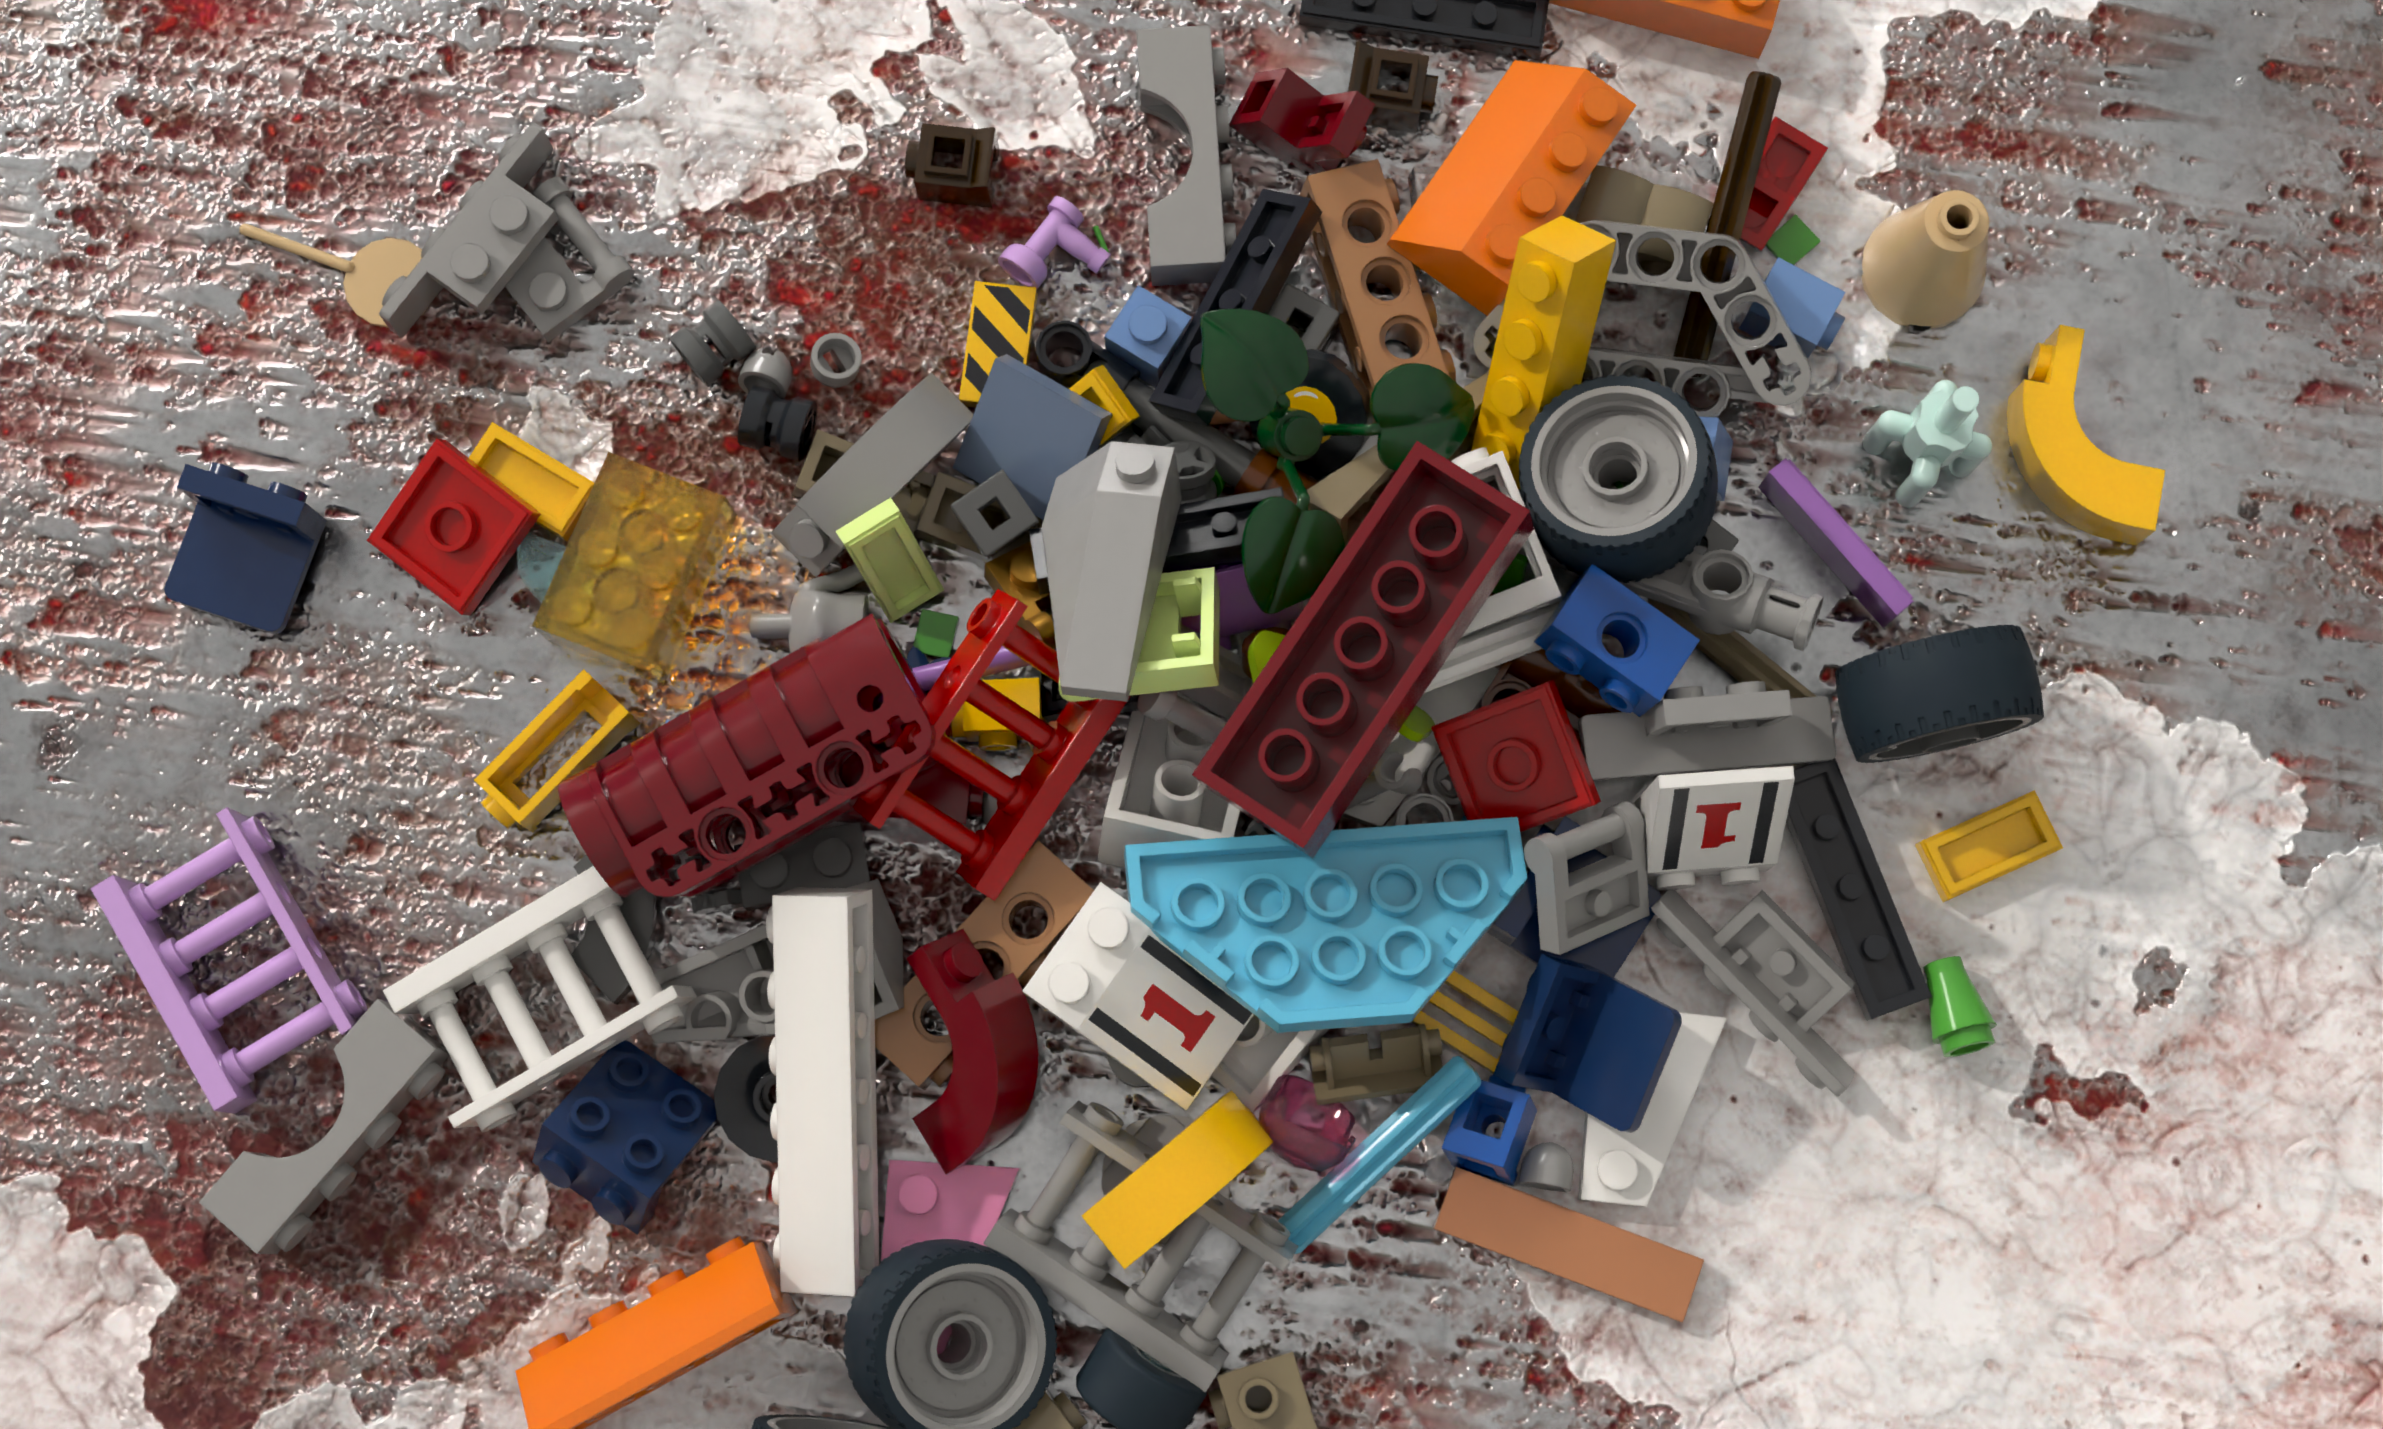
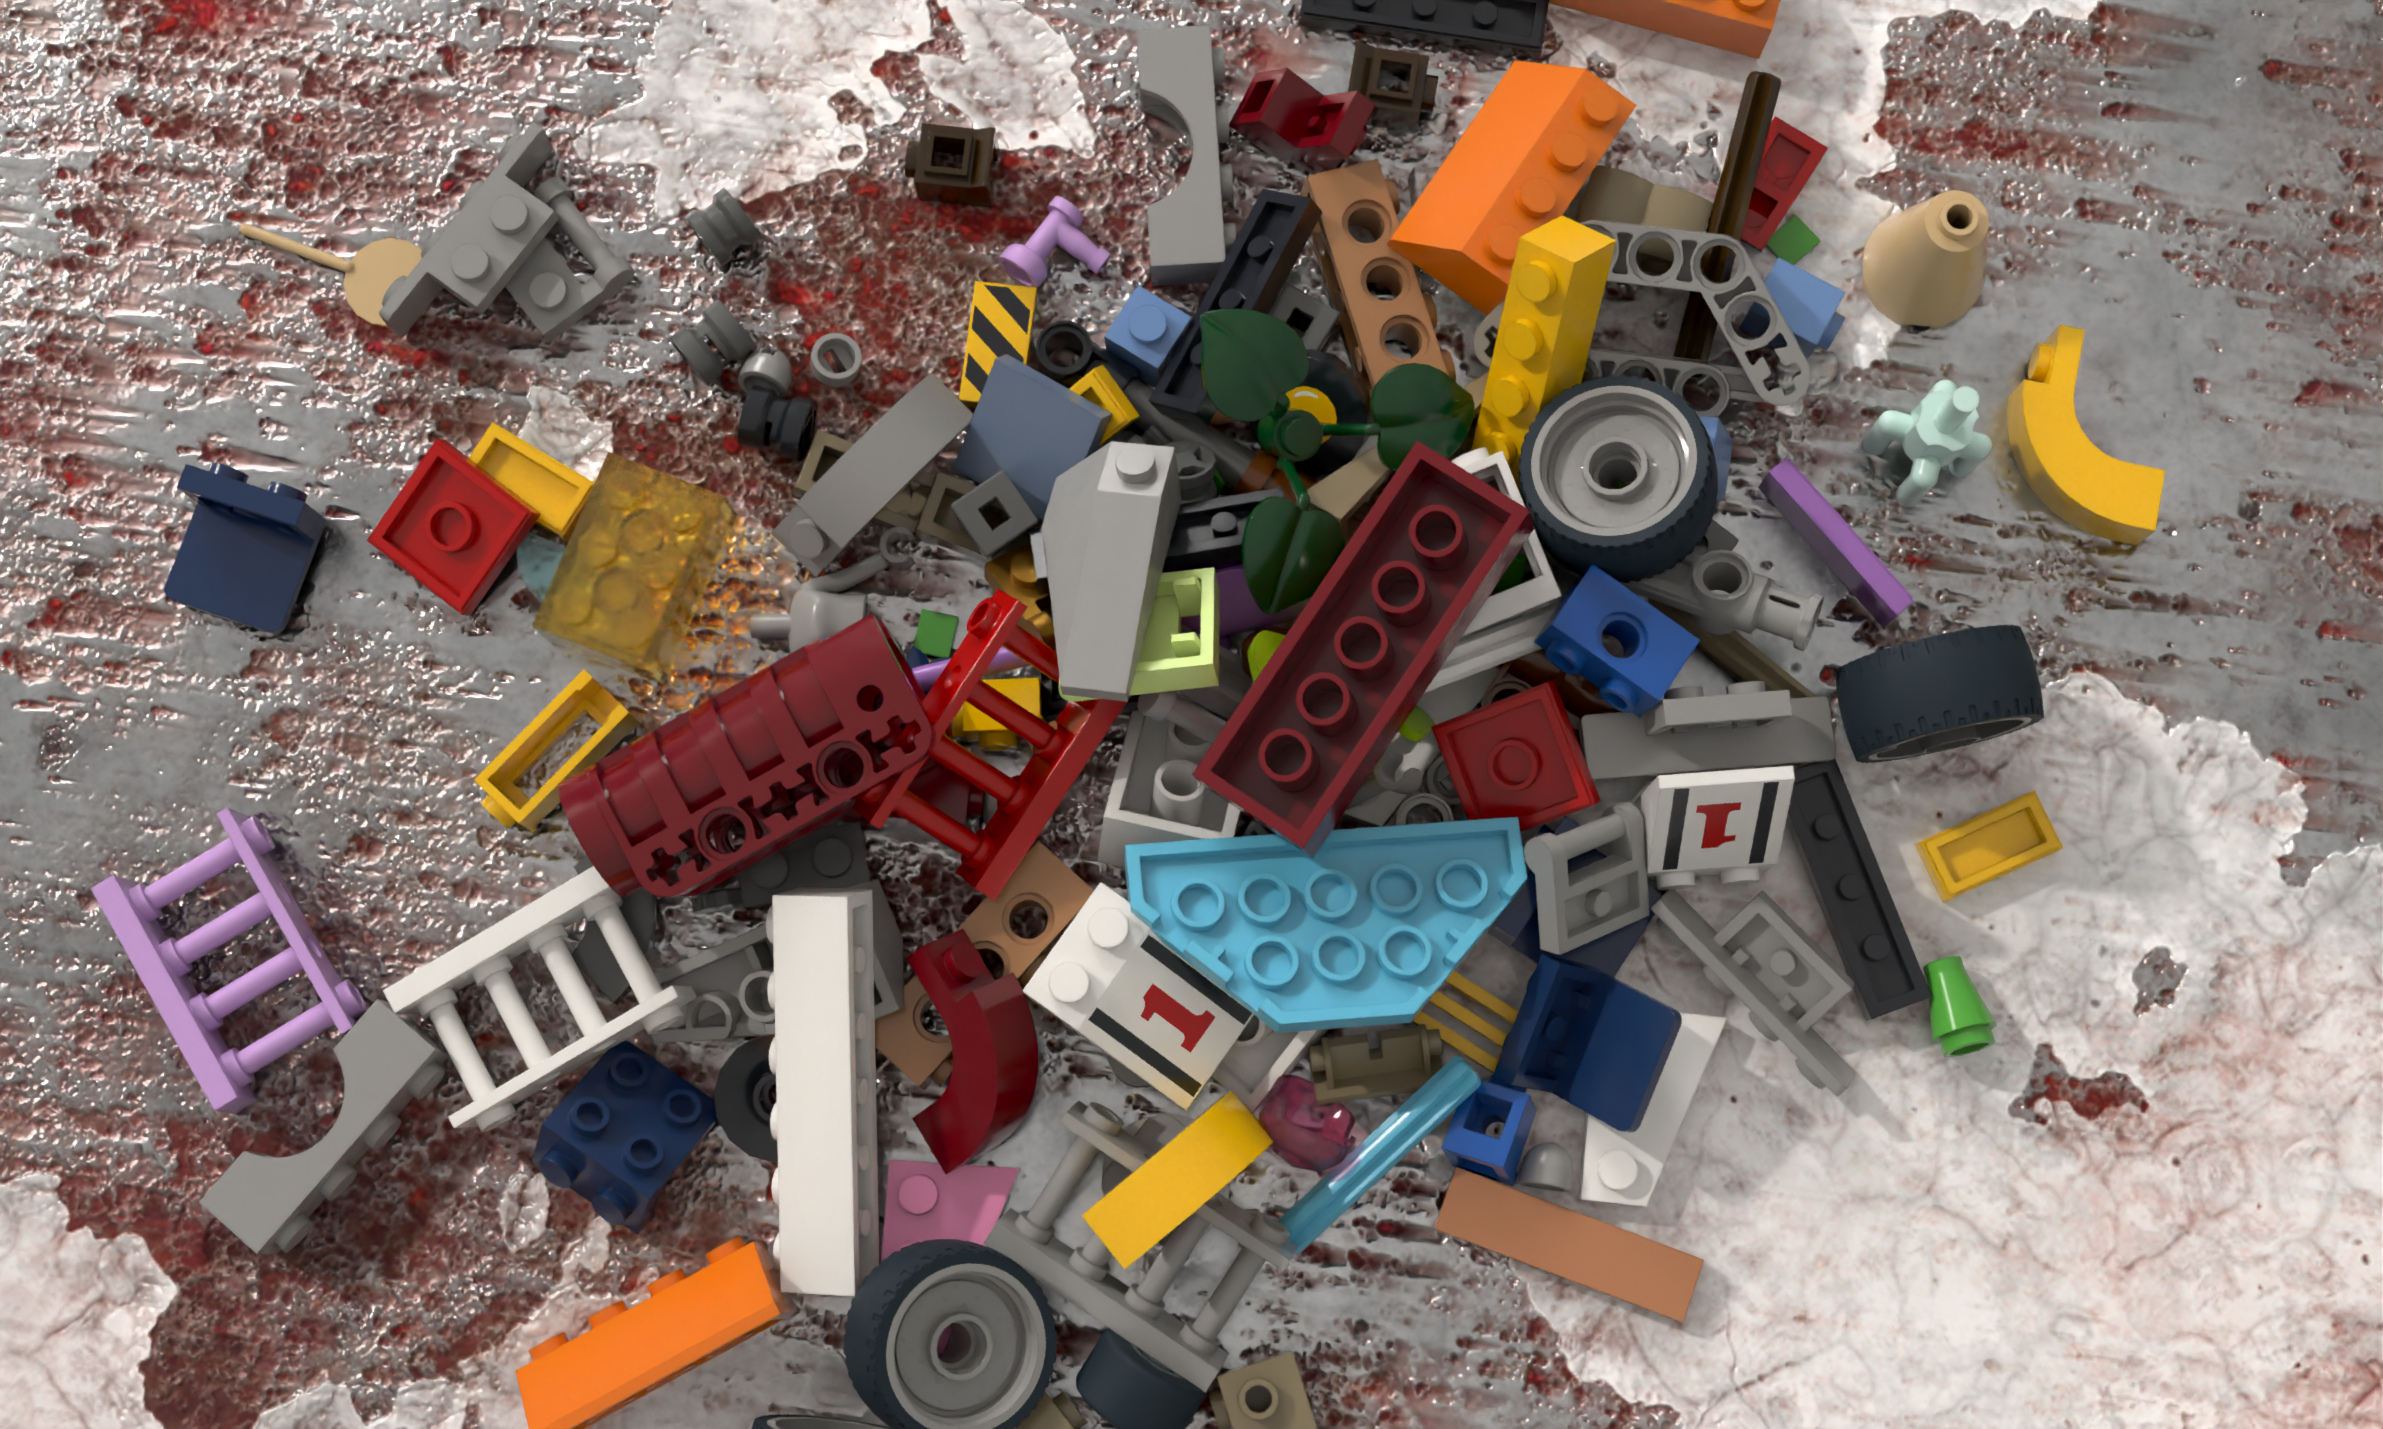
(722, 227): none -> dark grey wheel
(890, 560): yellowish green tile -> none
(1100, 238): bright green piece -> none

